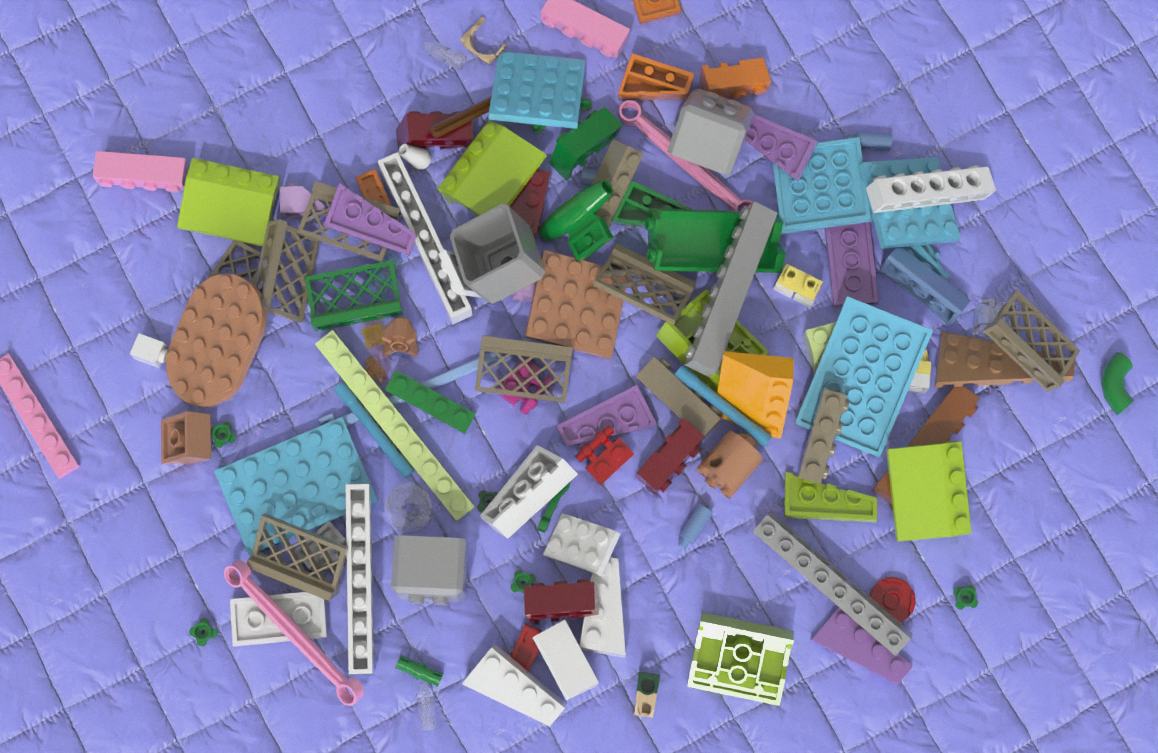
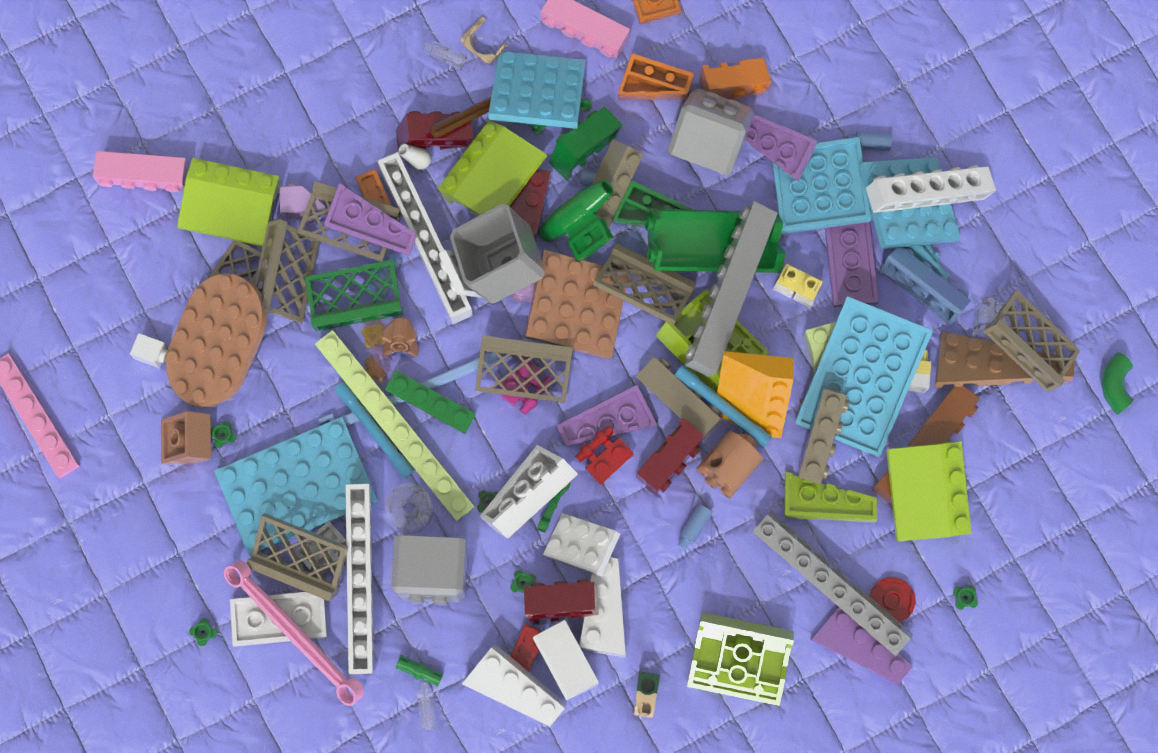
(698, 172): bright pink piece -> none

